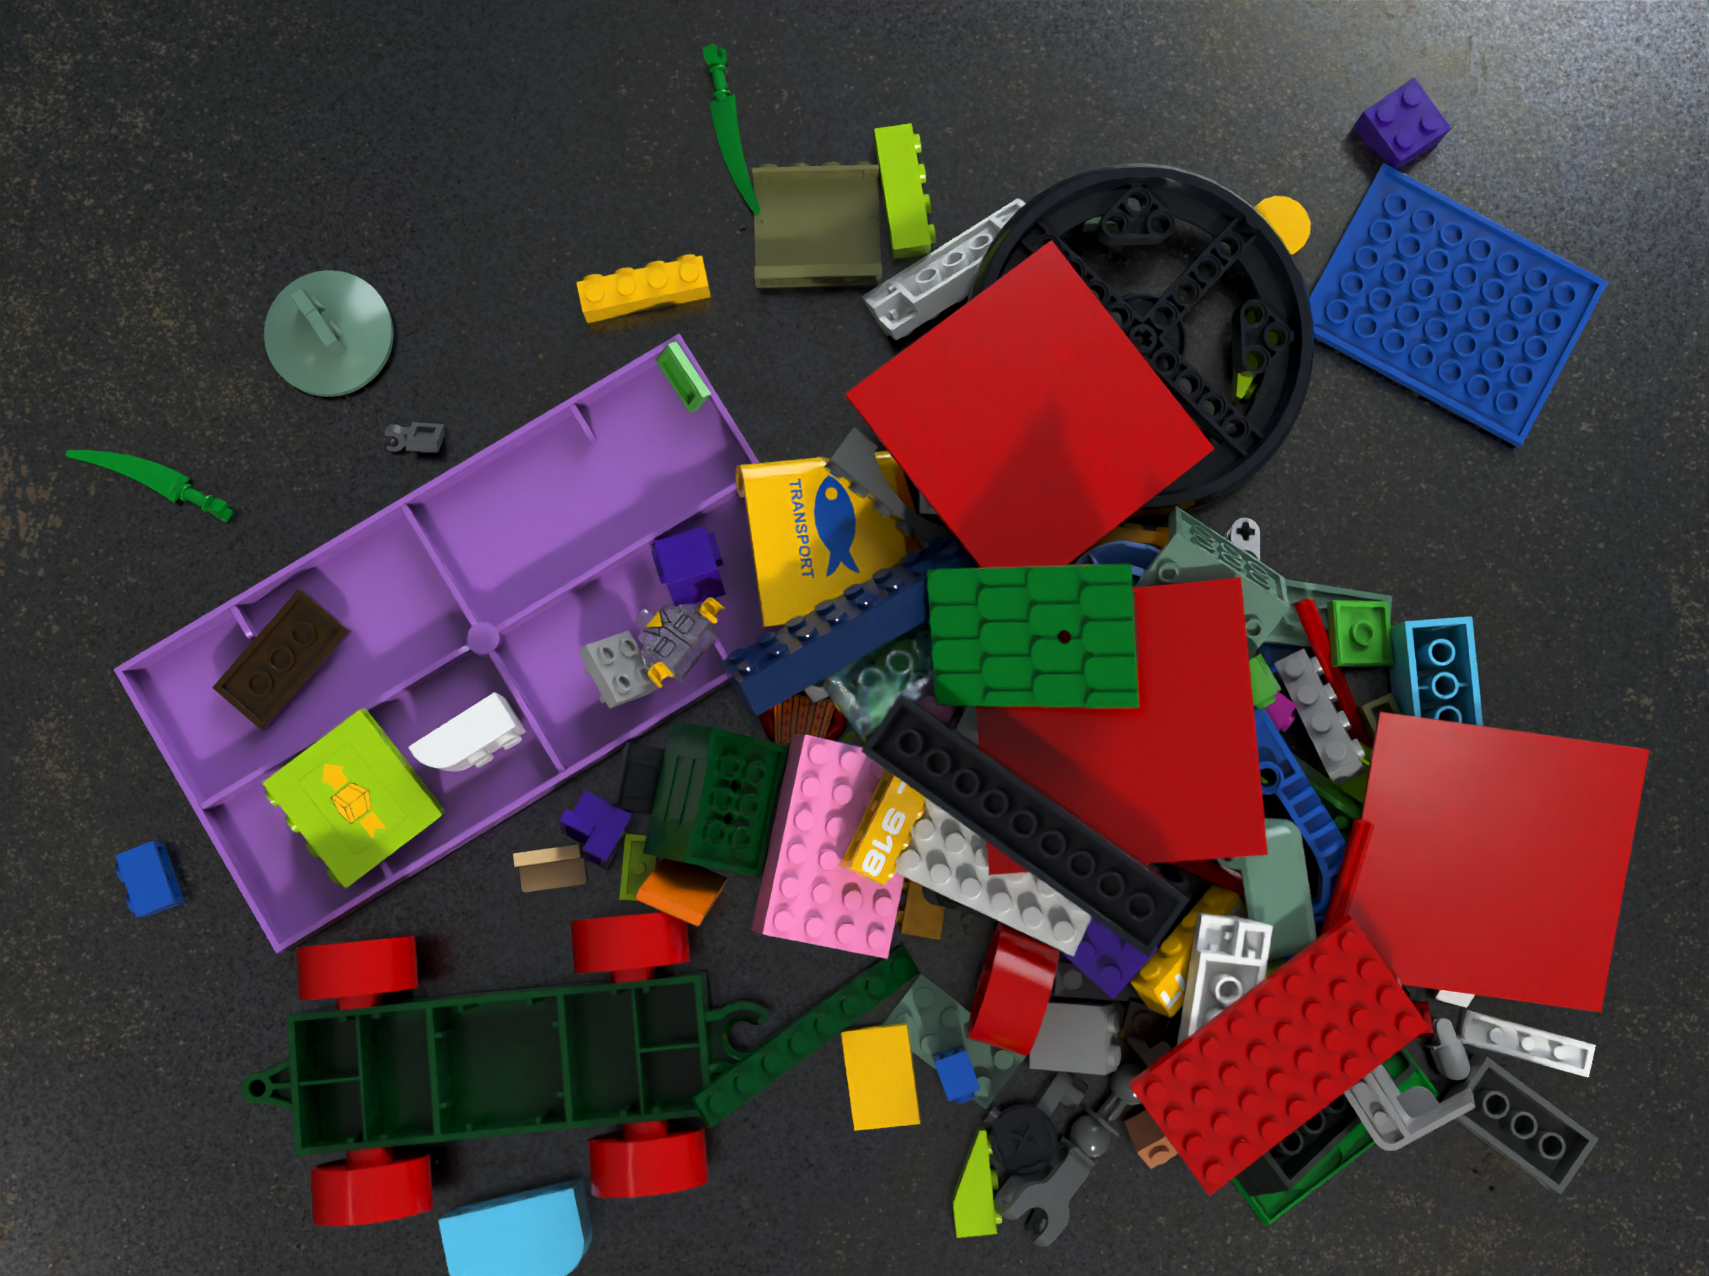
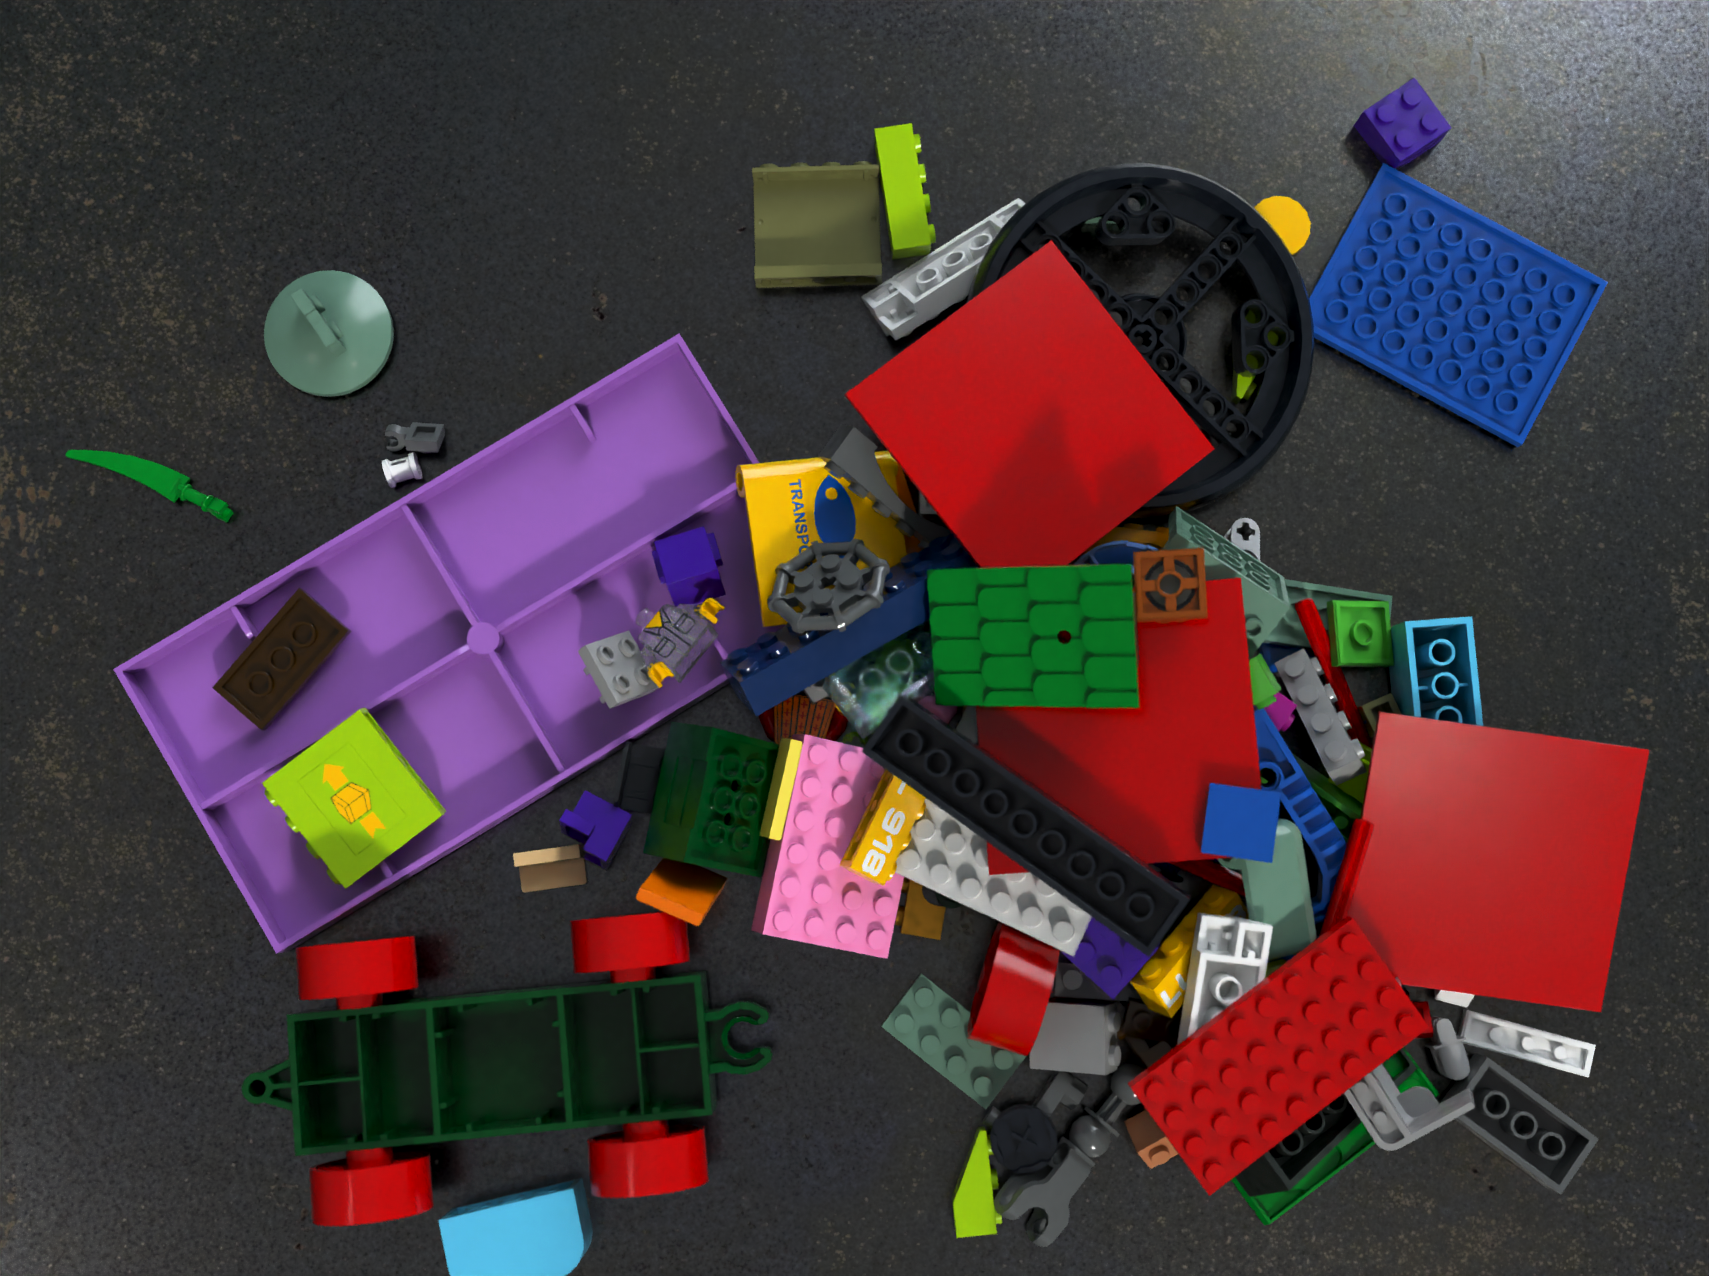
(149, 879): blue brick -> none
(402, 469): none -> white bush
(471, 736): white brick -> none
(635, 866): lime plate -> none
(643, 288): yellow brick -> none
(683, 377): bright green tile -> none
(726, 125): green sword -> none
(781, 788): none -> light yellow tile
(803, 1036): dark green plate -> none
(844, 602): none -> dark grey plate
(881, 1076): yellow tile -> none
(956, 1074): blue brick -> none
(1170, 585): none -> dark orange piece
(1241, 822): none -> blue tile

